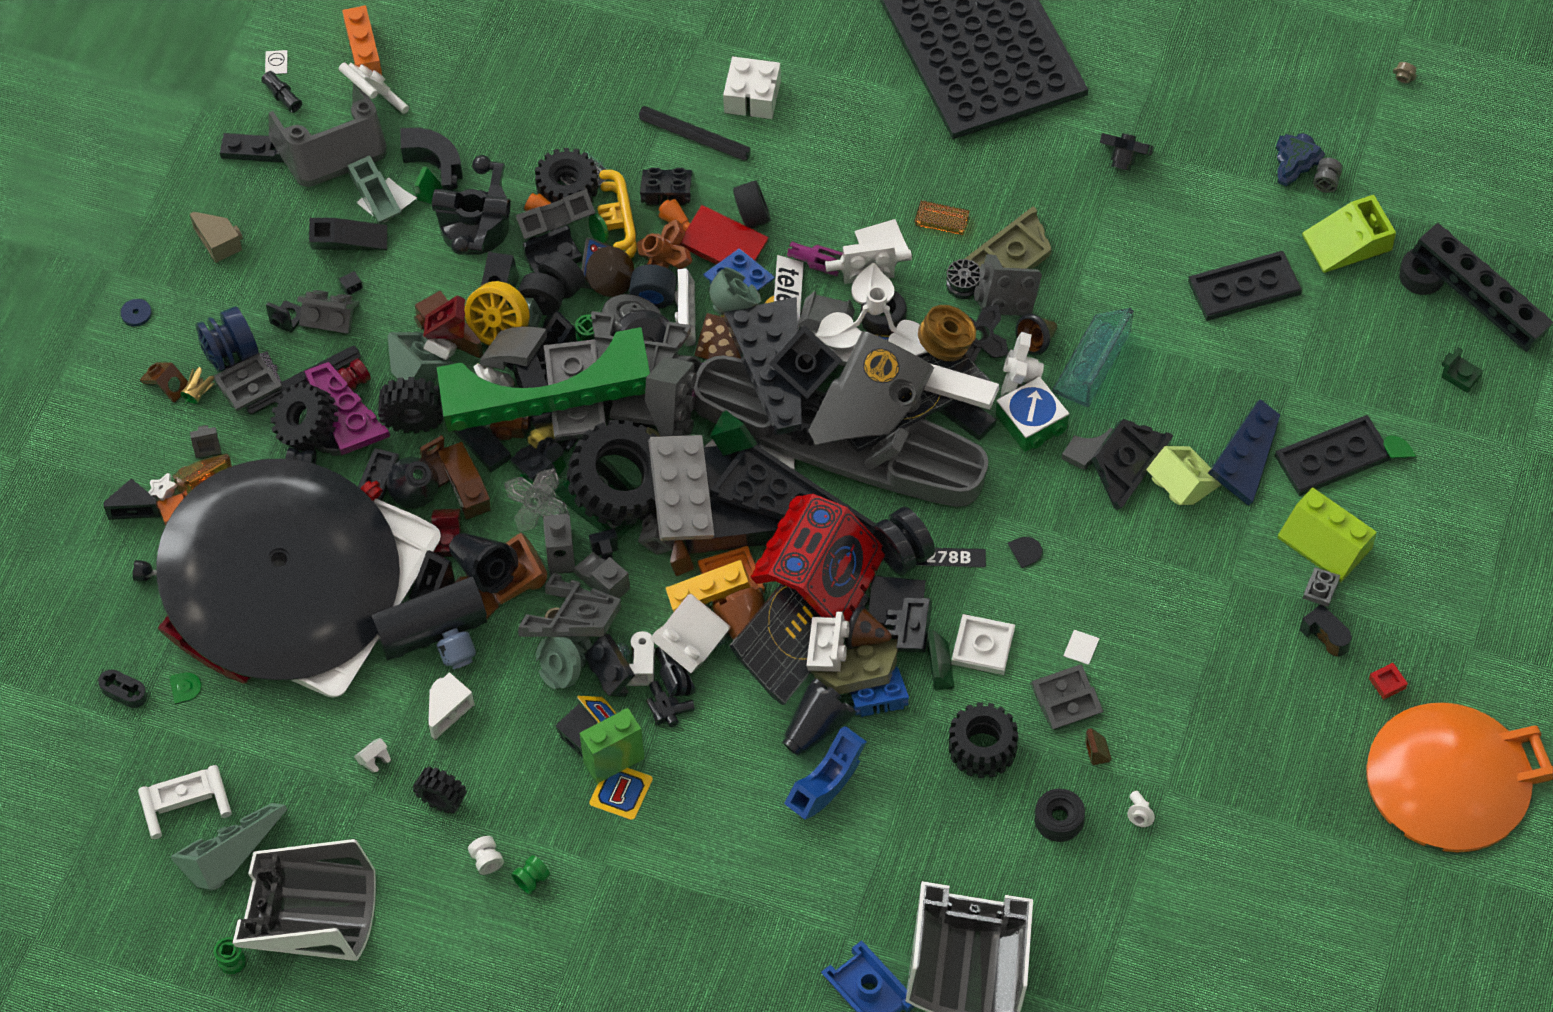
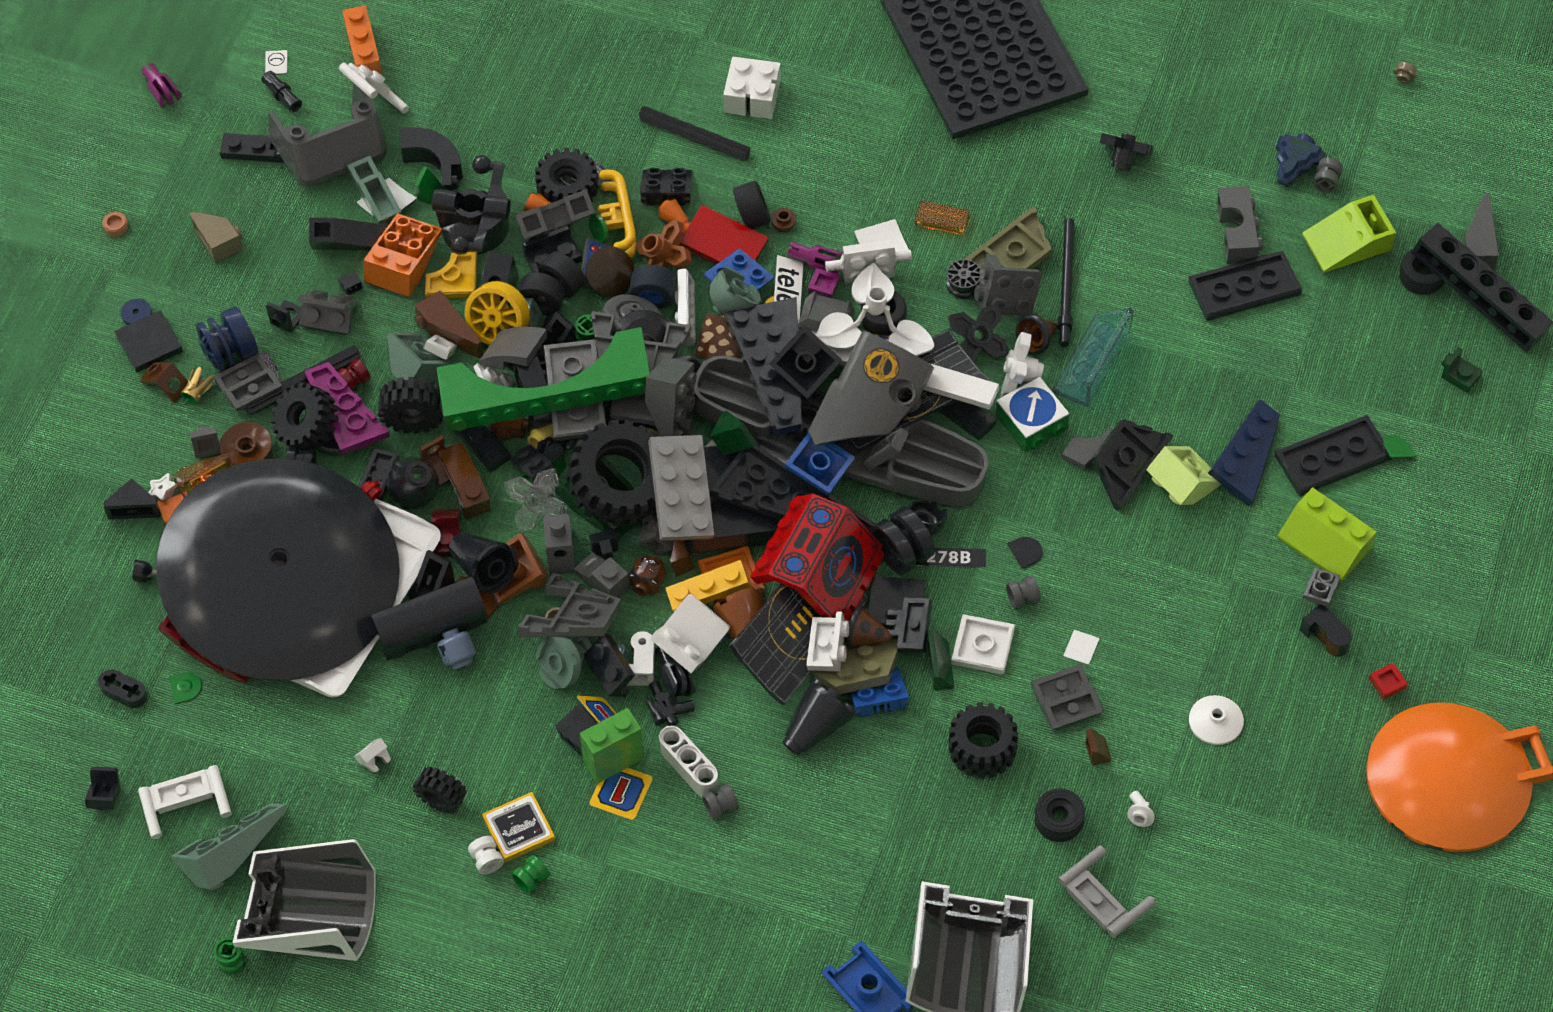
(103, 788): none -> black bracket
(115, 224): none -> nougat tile
(148, 341): none -> black tile
(160, 84): none -> magenta arm
(246, 436): none -> reddish brown dish
(401, 255): none -> orange slope
(446, 320): dark red slope -> none
(447, 703): white slope -> none
(455, 279): none -> yellow tile
(518, 827): none -> tile
(647, 575): none -> reddish brown head
(686, 750): none -> white beam
(722, 801): none -> dark grey wheel
(783, 225): none -> reddish brown plate
(820, 465): none -> blue slope
(824, 283): none -> magenta plate
(831, 775): blue arch -> none
(930, 515): none -> black hair
(946, 332): pearl gold wheel -> none
(1023, 592): none -> dark grey wheel
(1065, 320): none -> black bar
(1097, 900): none -> light grey plate
(1216, 730): none -> white dish
(1237, 207): none -> dark grey arch
(1481, 234): none -> dark grey slope

